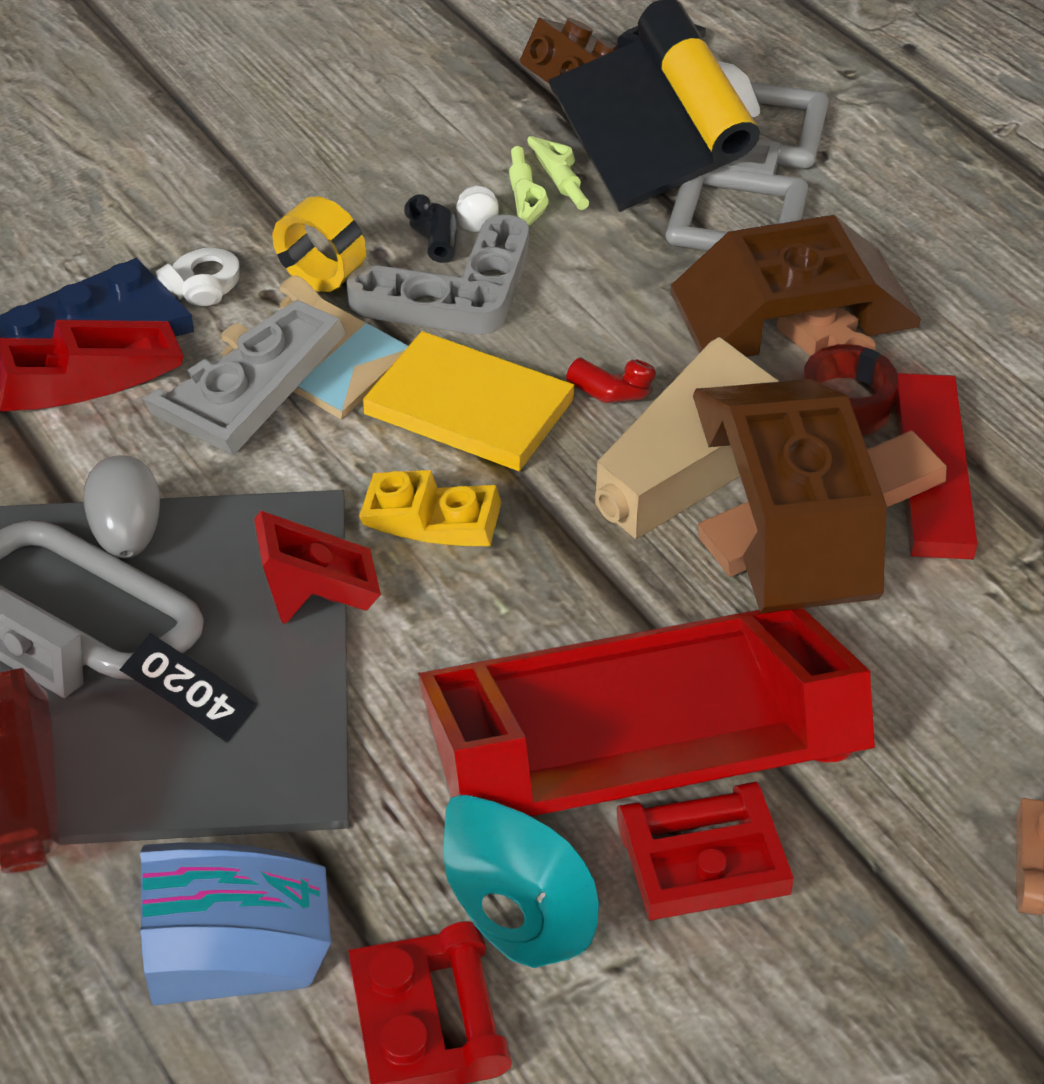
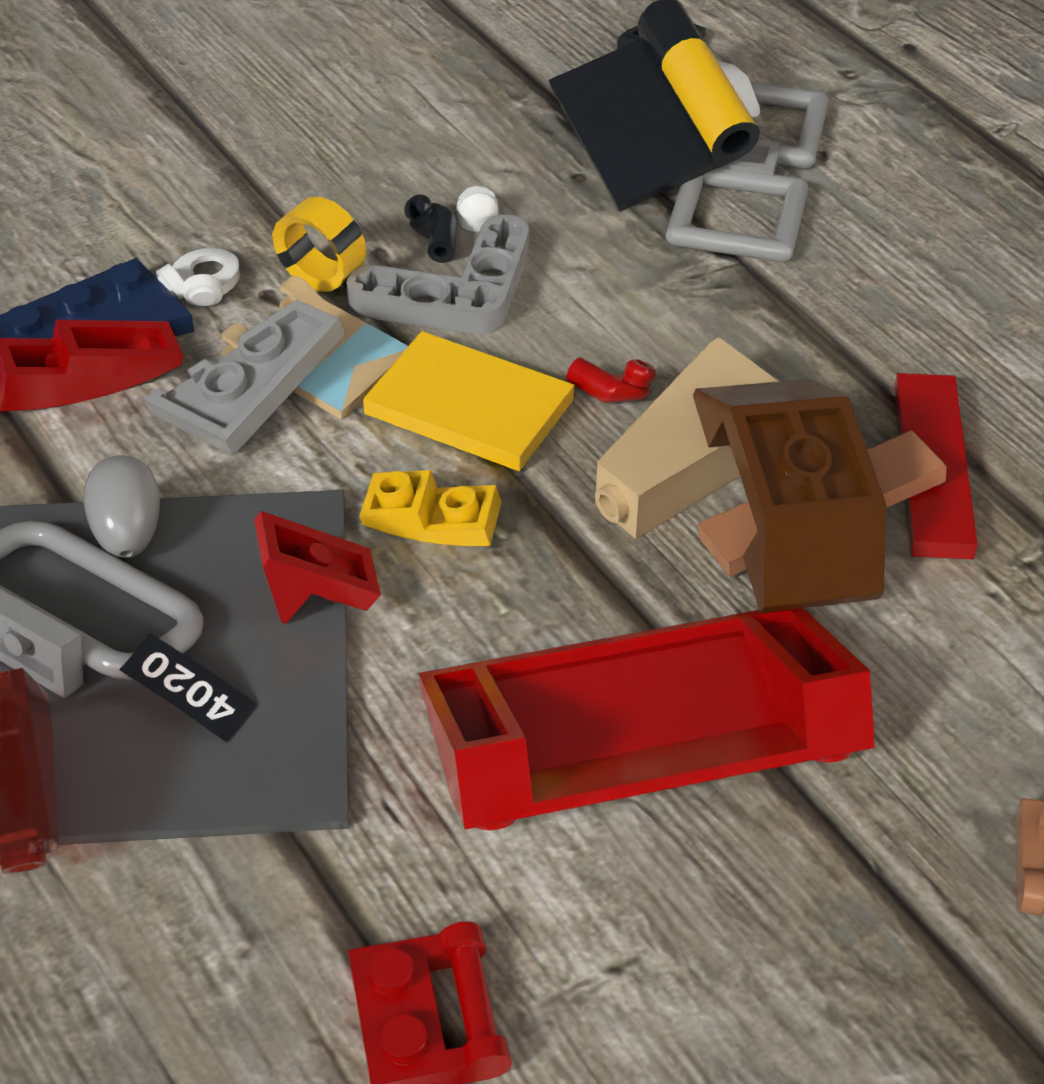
(230, 920): medium blue slope -> none
(516, 856): teal piece -> none
(525, 190): yellowish green hand -> none
(558, 163): yellowish green hand -> none
(561, 47): reddish brown bracket -> none
(705, 866): red plate -> none
(787, 273): reddish brown slope -> none
(823, 329): nougat plate -> none
(862, 365): clear red piece -> none

